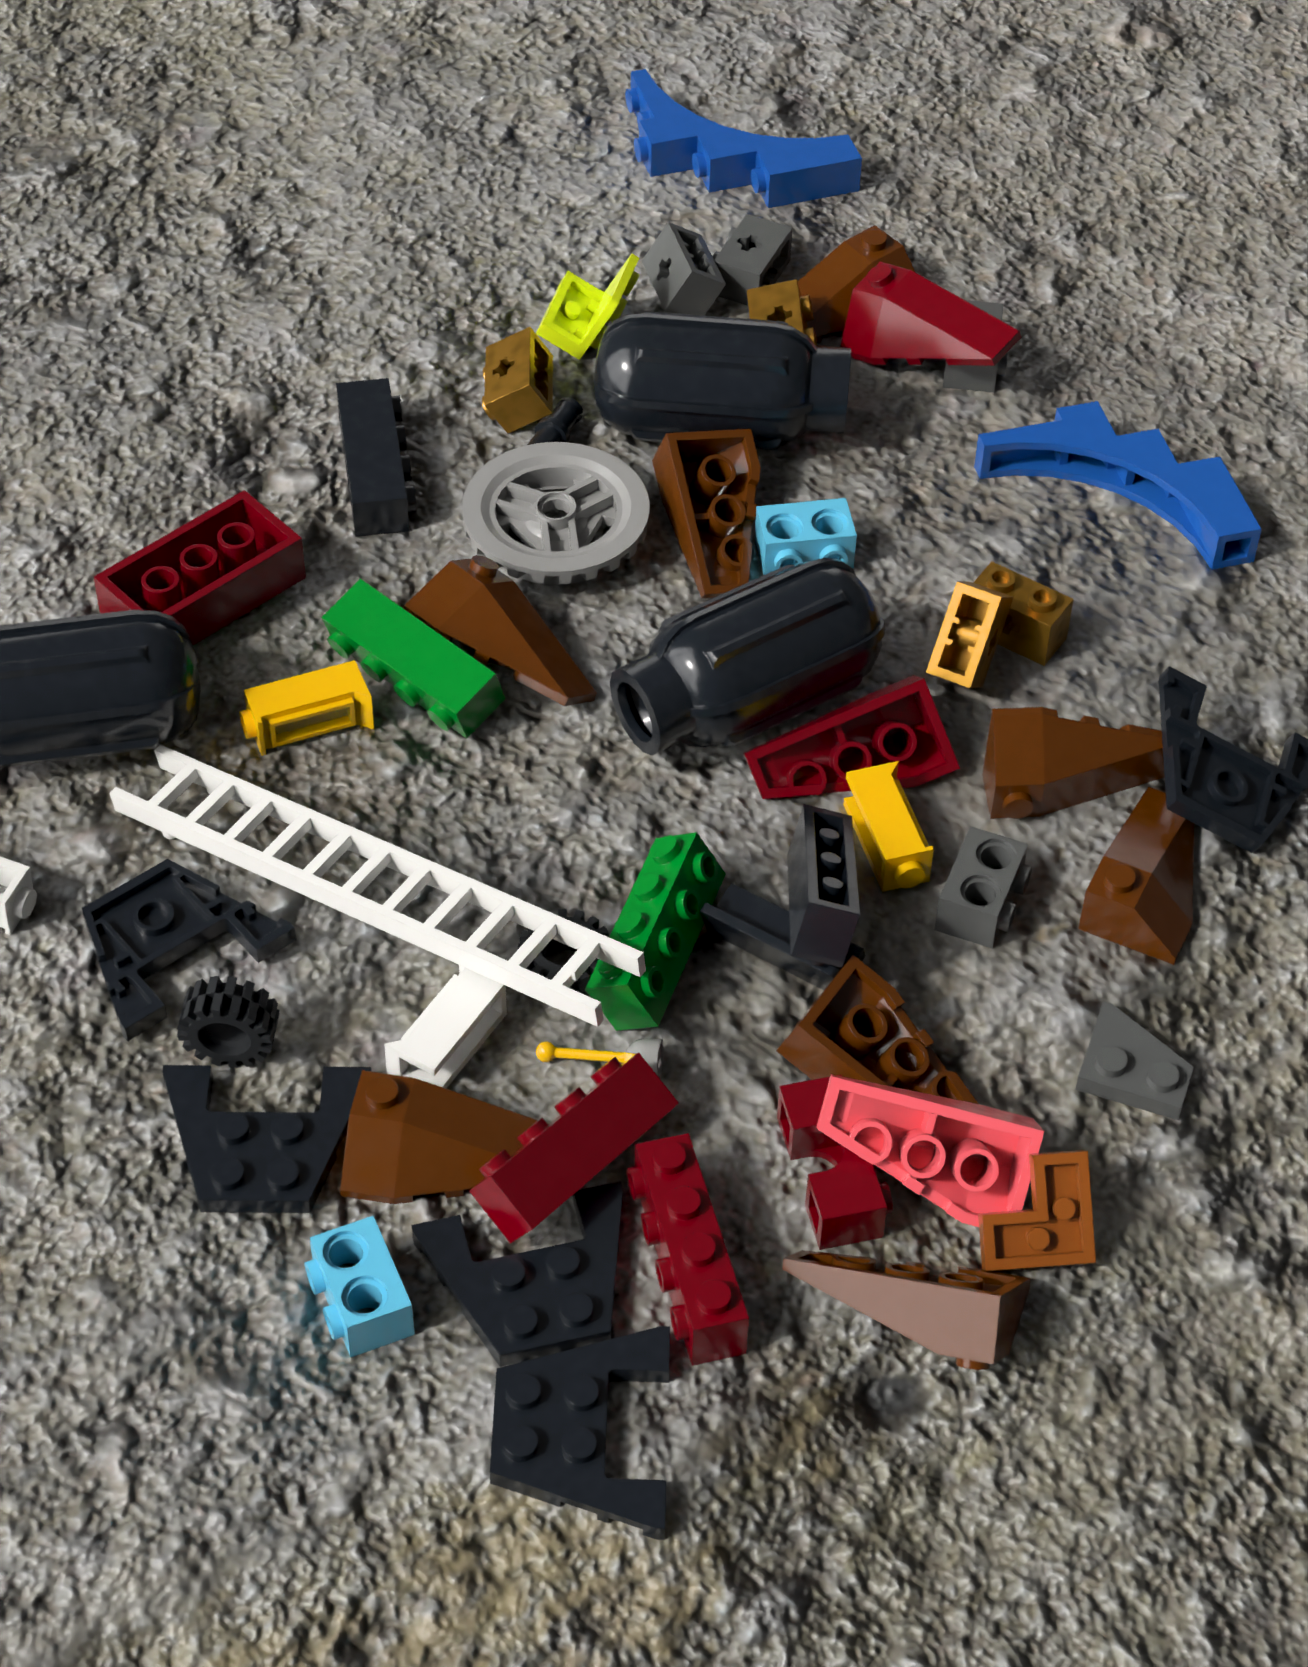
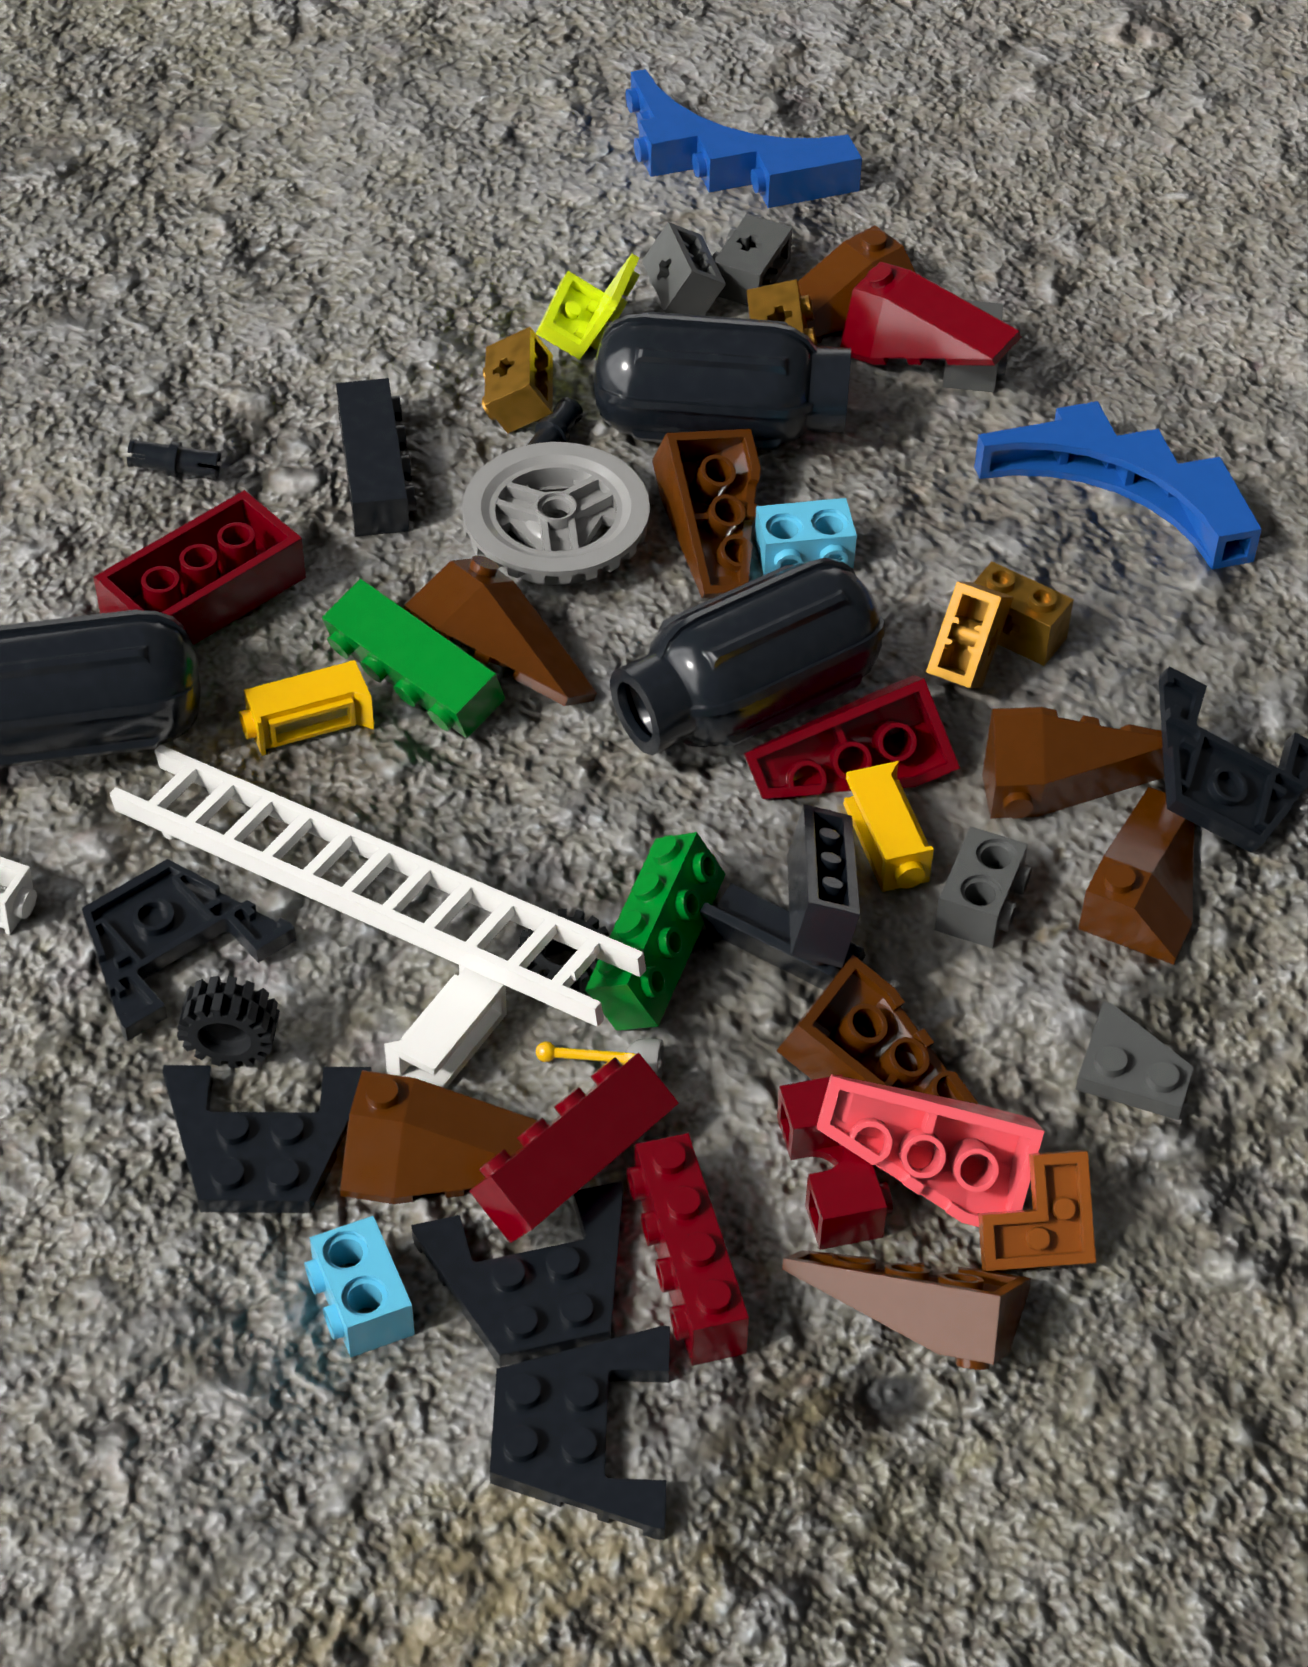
(174, 459): none -> black pin

